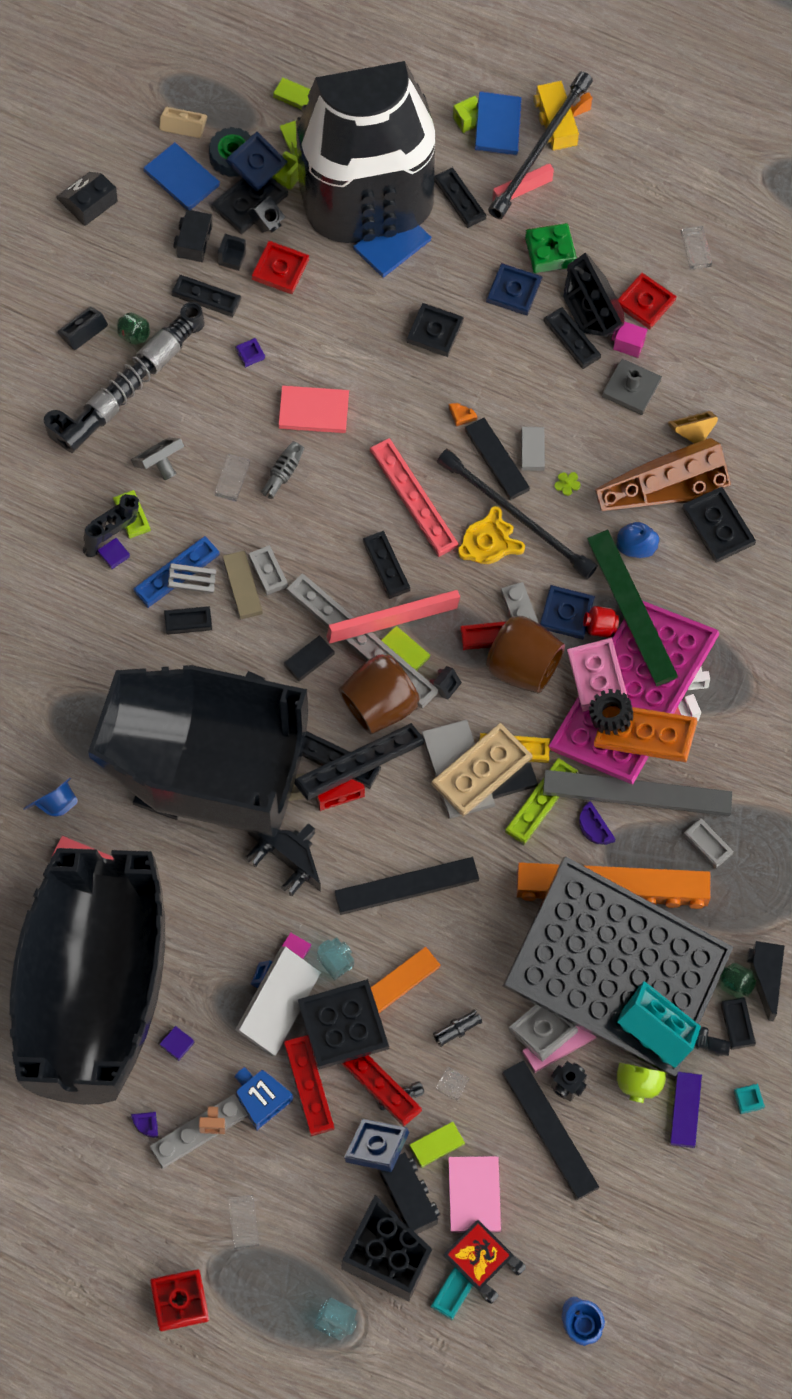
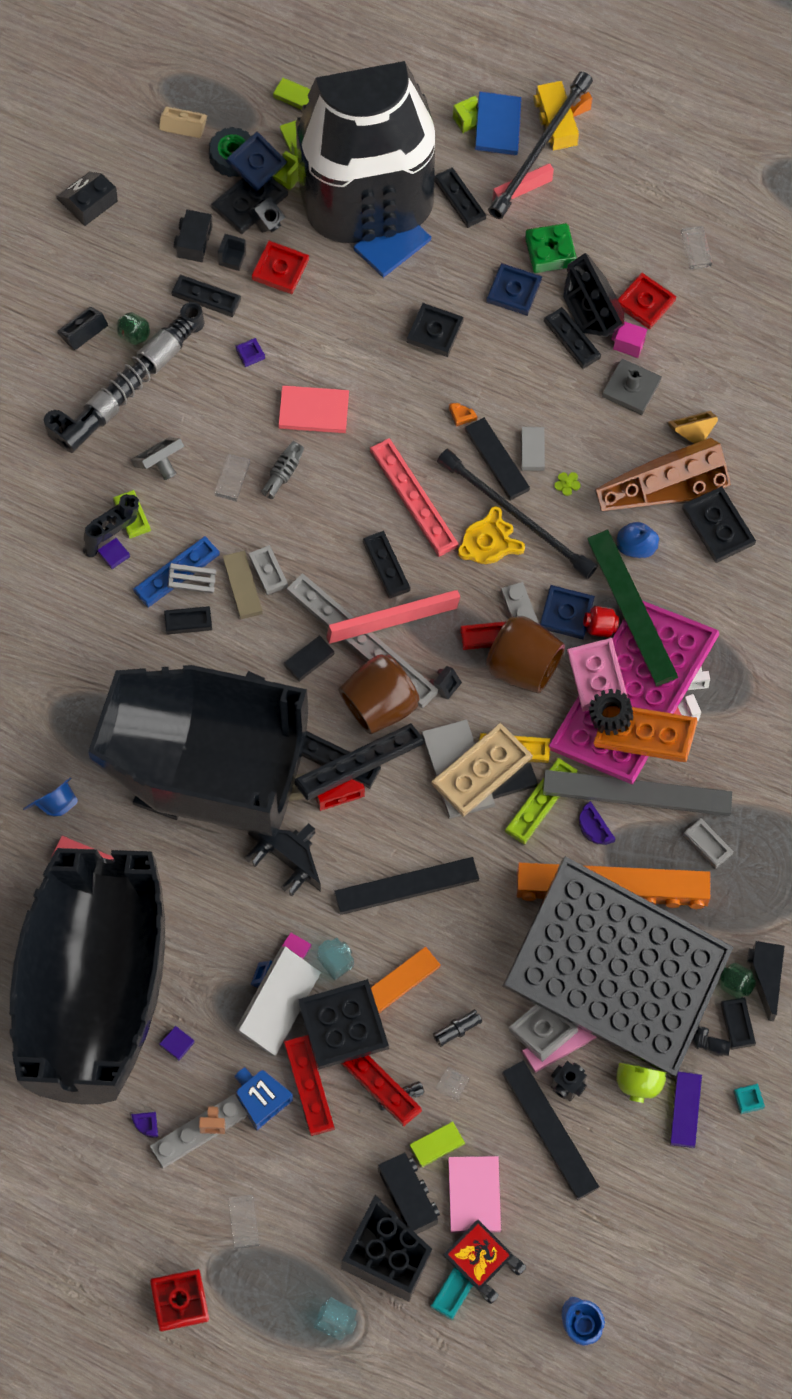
(181, 176): blue tile -> none
(376, 1145): tile -> none
(406, 648): lime tile -> none
(659, 1025): teal slope -> none

